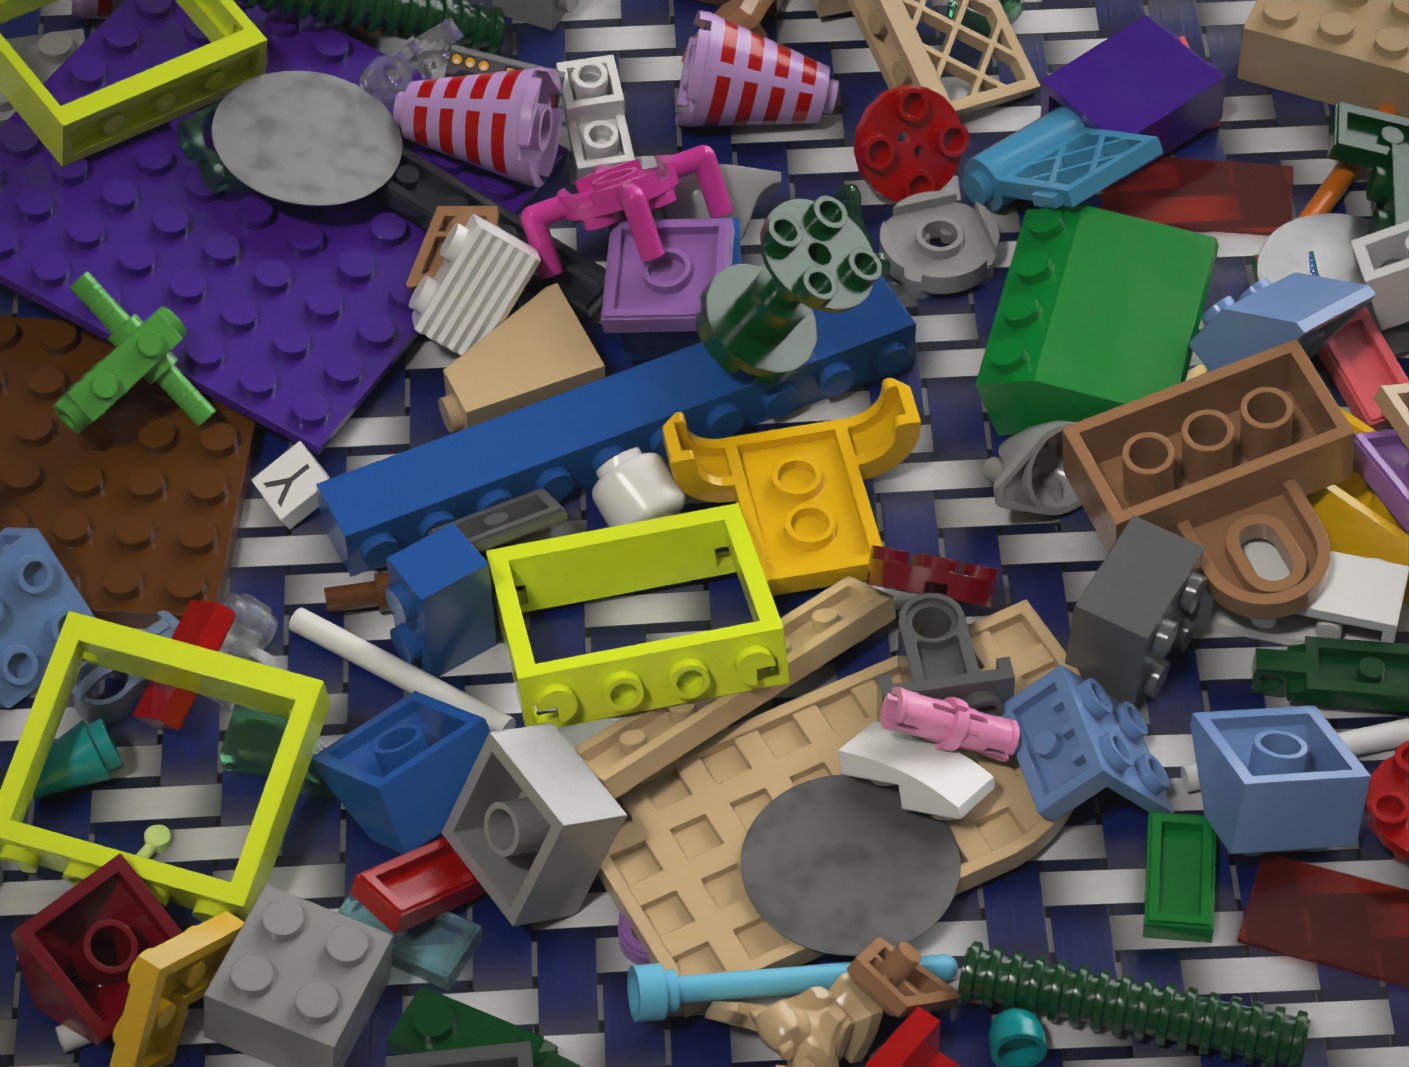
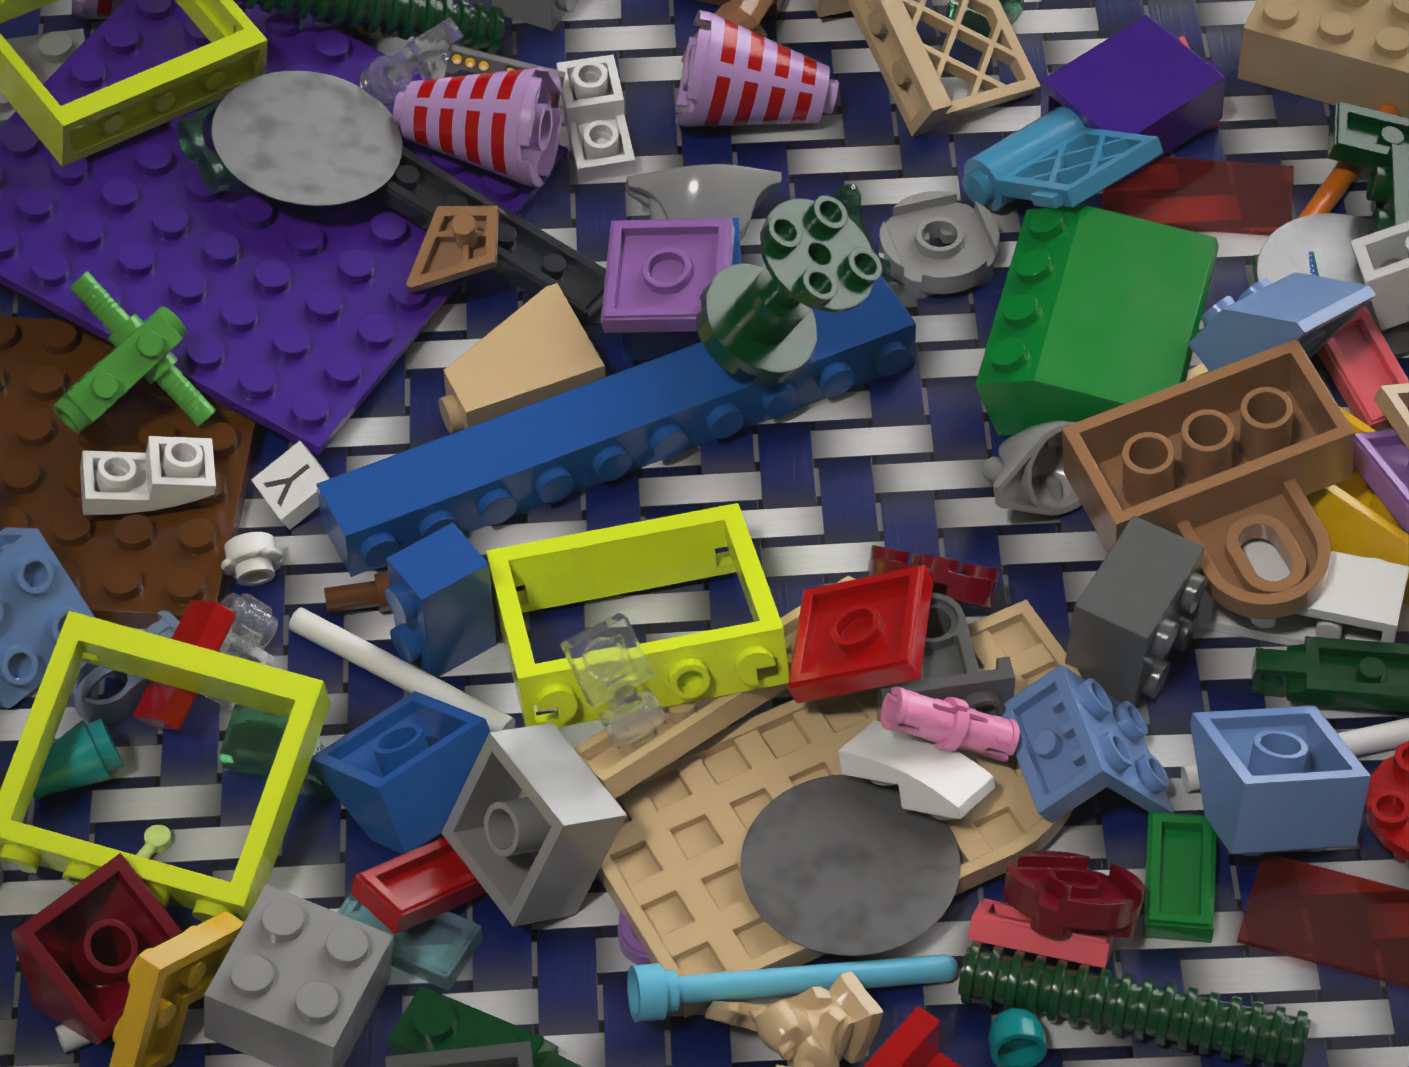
(133, 482): none -> white slope
(252, 558): none -> white plate
(474, 285): white brick -> none
(511, 521): dark grey slope -> none
(608, 668): none -> clear plate
(625, 194): dark pink plate -> none
(636, 488): white head -> none
(802, 486): yellow piece -> none
(861, 634): none -> red tile
(898, 981): medium nougat piece -> none
(926, 122): red plate -> none
(1007, 927): none -> coral tile
(1067, 895): none -> dark red plate

